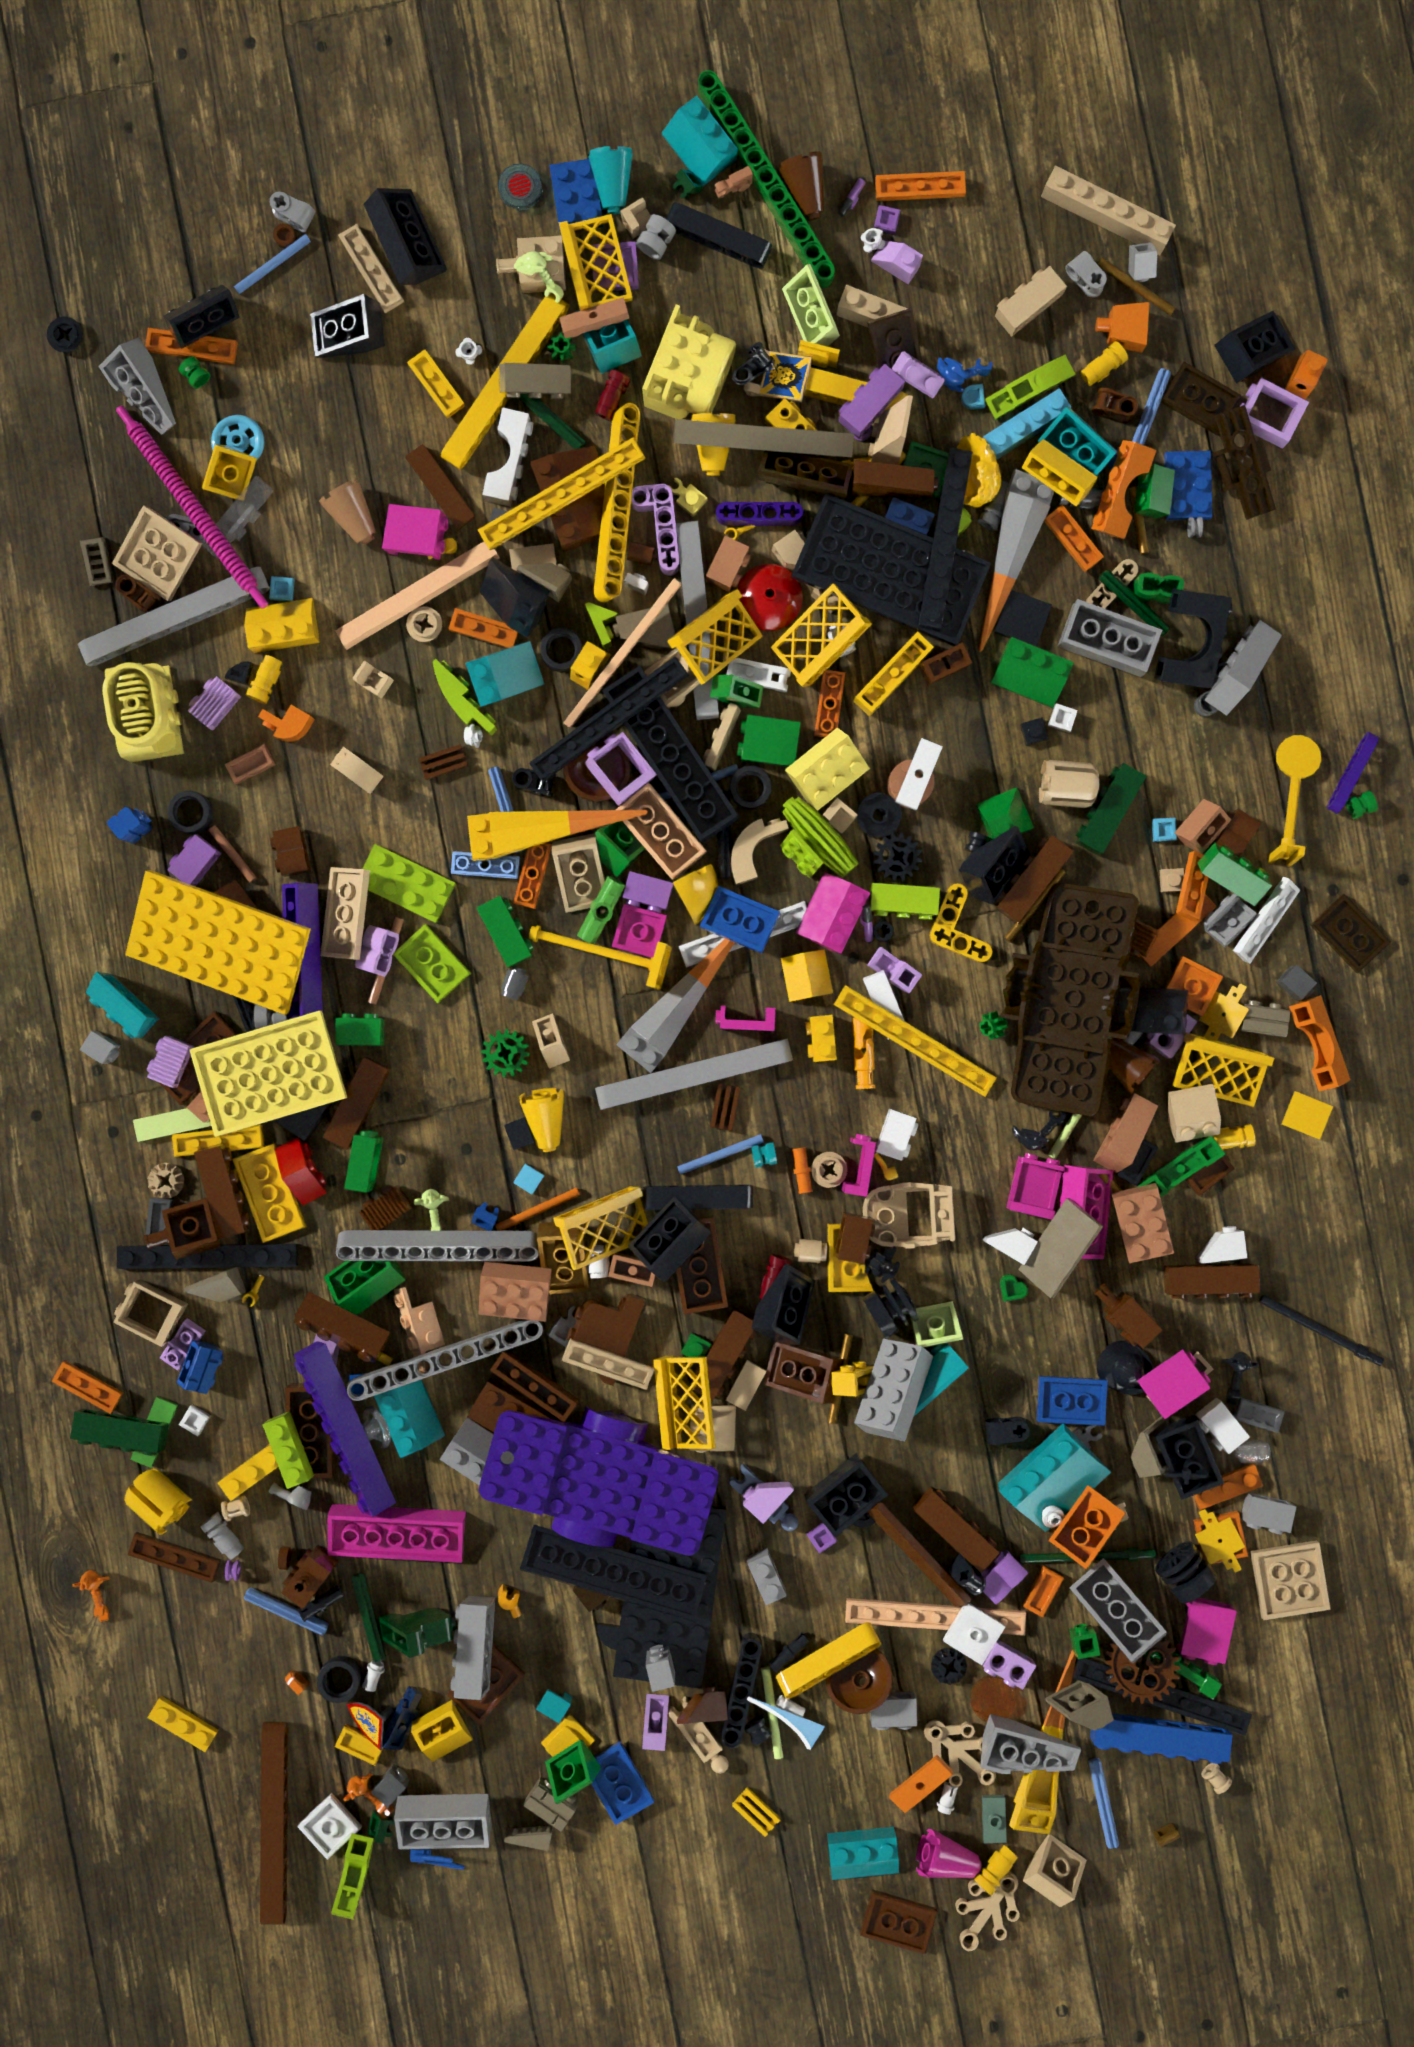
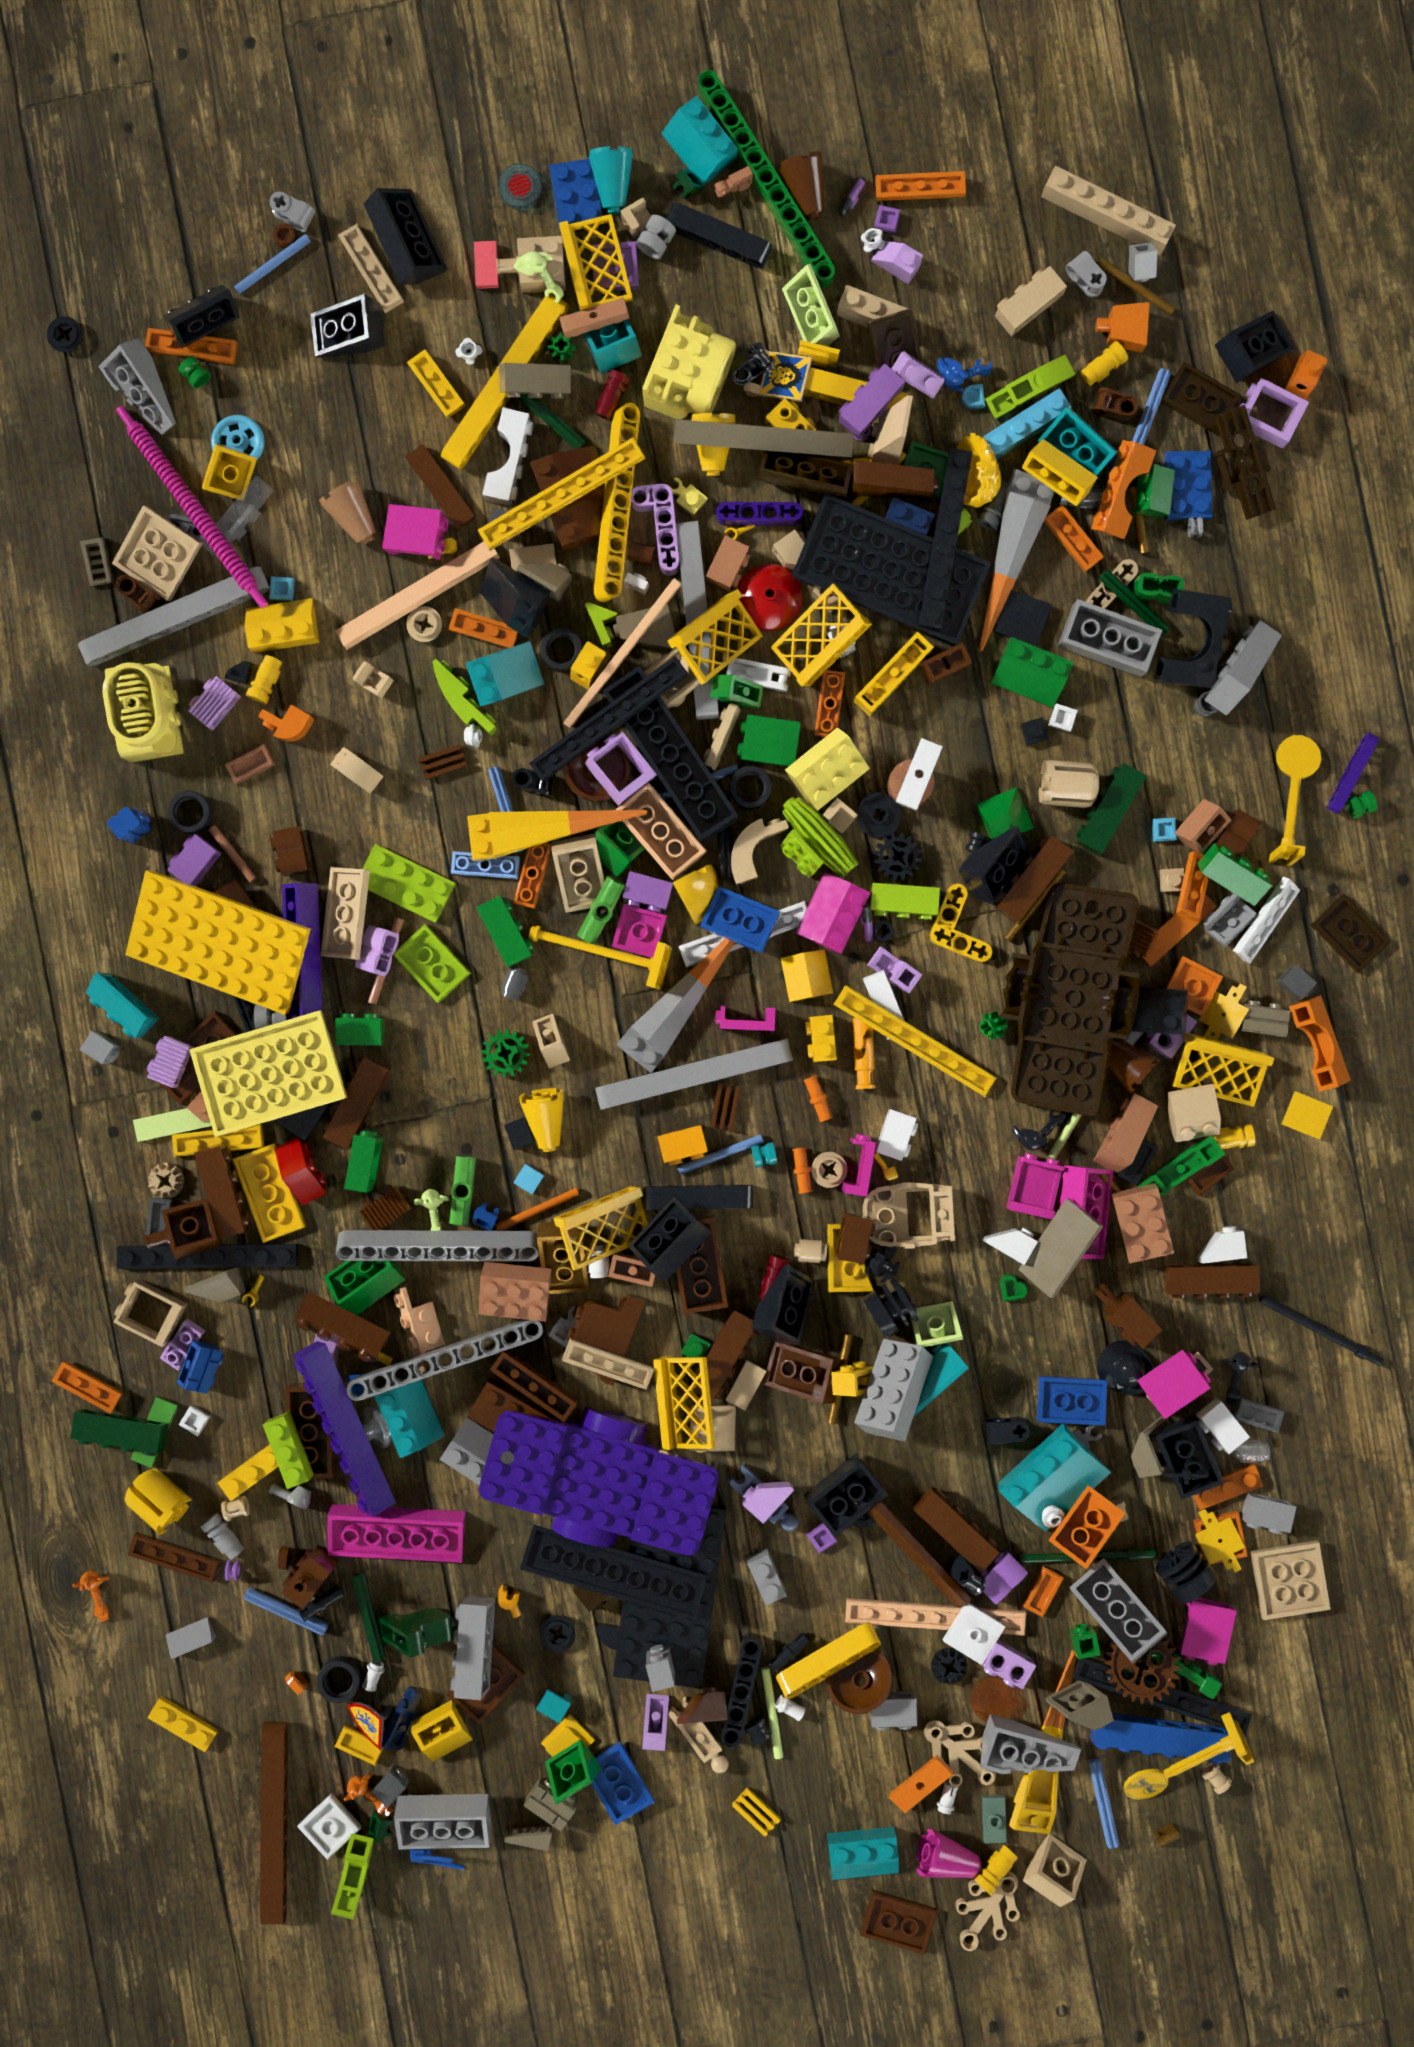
(190, 1637): none -> light grey slope
(461, 1205): none -> bright green piece
(485, 264): none -> coral tile
(562, 1642): none -> black gear
(682, 1144): none -> light orange brick
(806, 1729): sticker -> none
(818, 1098): none -> orange pin
(1153, 1781): none -> yellow piece

